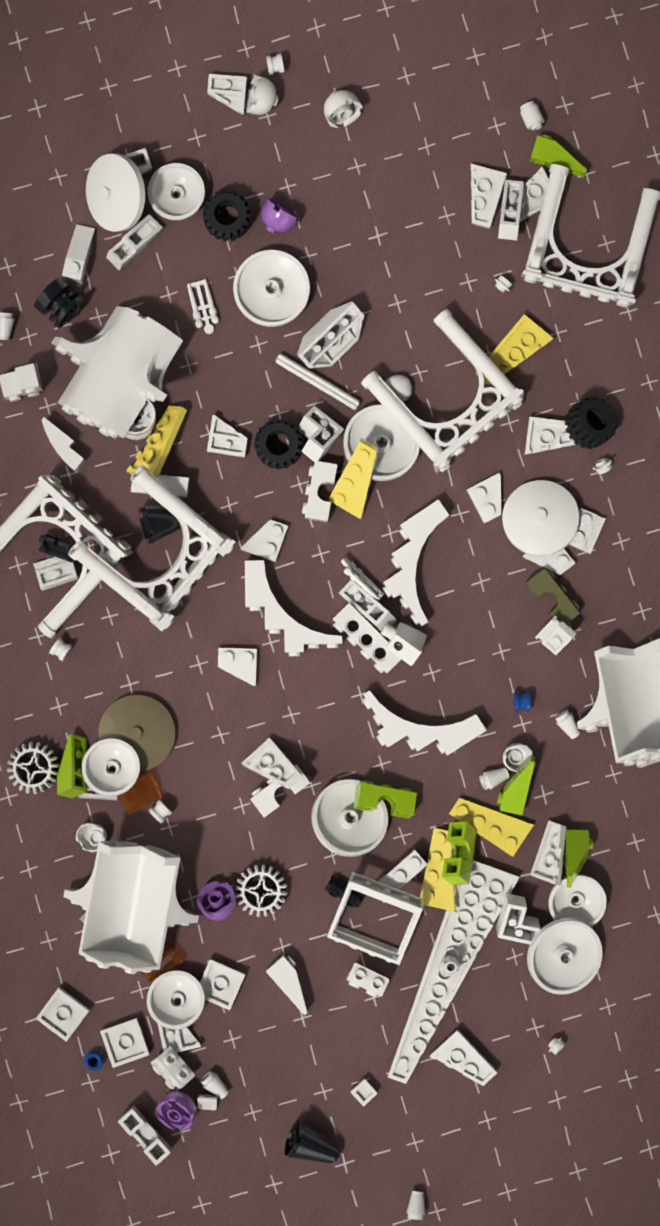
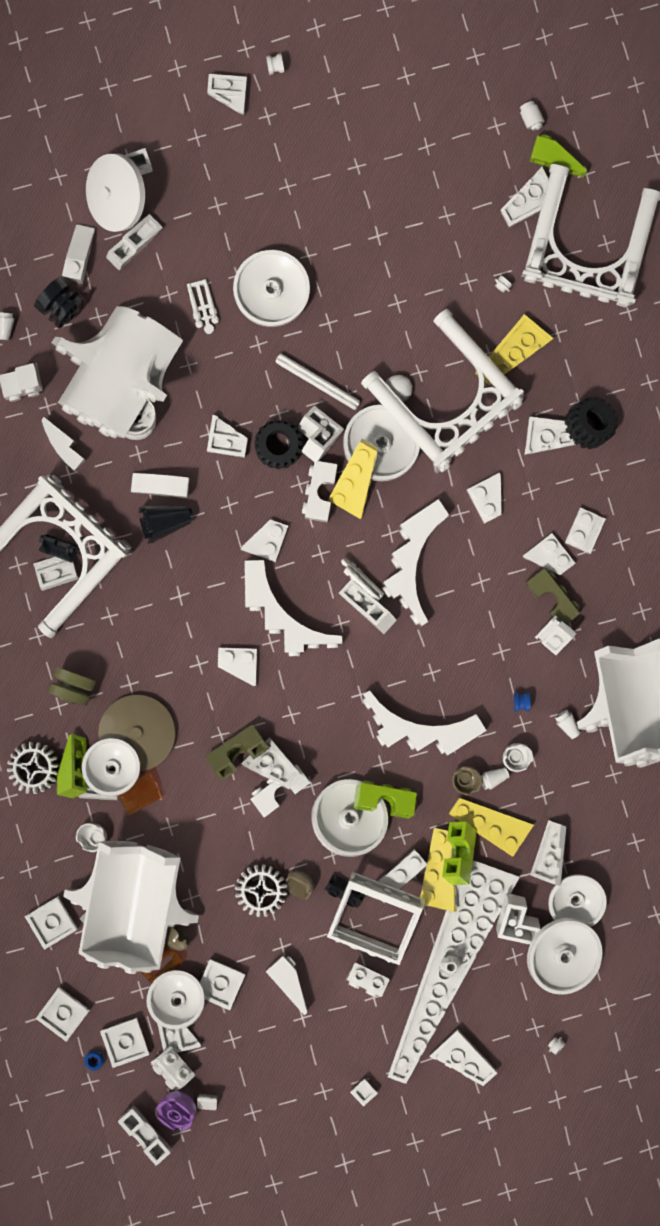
(51, 922): none -> white plate
(60, 649): white wheel -> none
(71, 687): none -> olive wheel
(159, 614): white arch -> none
(160, 442): light yellow wing -> none
(160, 811): white wheel -> none
(172, 179): white dish -> none
(176, 940): none -> dark tan hair
(214, 1084): white cone -> none
(217, 901): medium lavender cylinder -> none
(221, 200): black tyre -> none
(223, 757): none -> olive arch
(261, 96): white cylinder -> none
(277, 216): medium lavender cylinder -> none
(299, 884): none -> dark tan hair
(310, 1144): black cone -> none
(331, 336): white wedge -> none
(341, 108): white cylinder -> none
(349, 614): white brick -> none
(404, 642): white torso -> none
(416, 1206): white cone -> none
(466, 780): none -> dark tan hair
(486, 194): white wing -> none
(511, 210): white slope -> none
(516, 789): lime slope -> none
(540, 518): white dish -> none
(576, 853): lime slope -> none
(602, 465): white plate -> none

